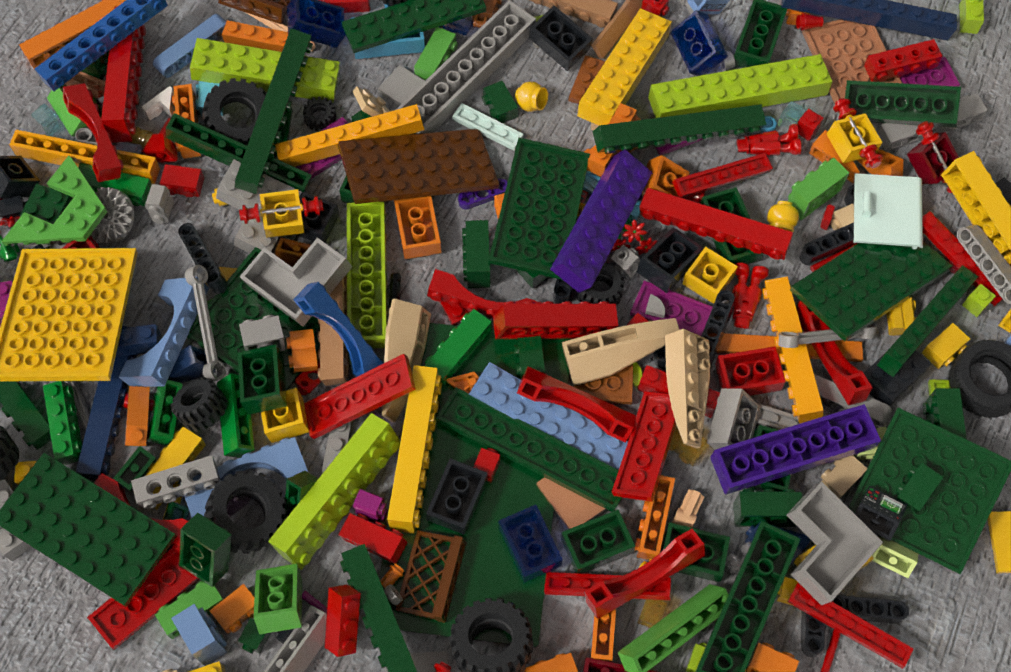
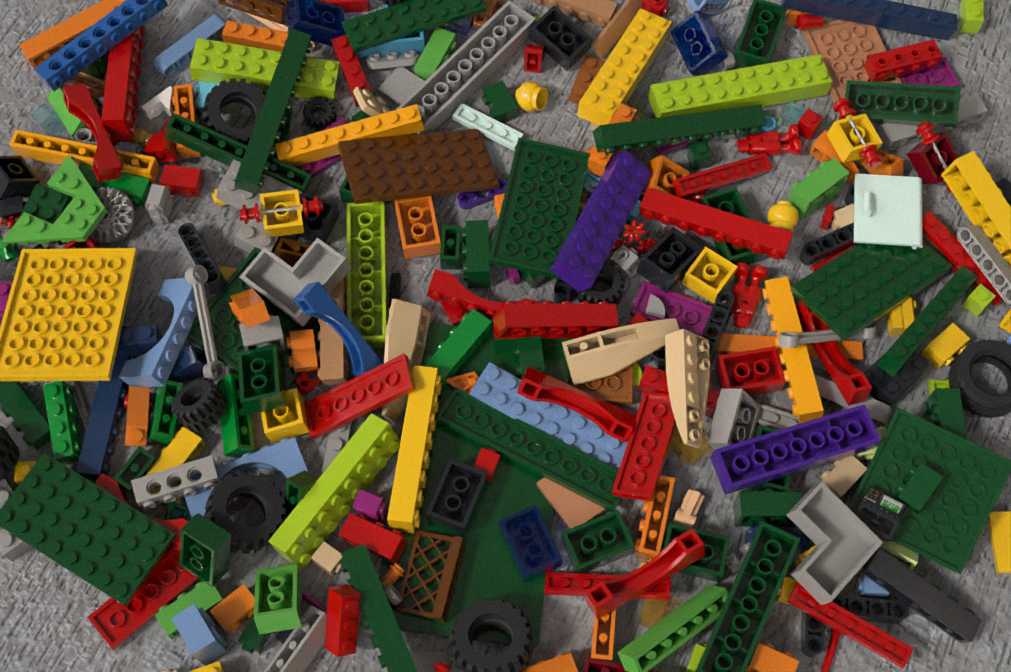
(249, 308): none -> orange brick
(327, 559): none -> tan brick
(349, 66): none -> red brick
(392, 59): none -> light grey plate
(450, 247): none -> dark green brick
(512, 275): none -> magenta tile
(533, 58): none -> red slope
(699, 155): none -> dark green brick
(869, 589): none -> medium blue brick
(921, 596): none -> black brick

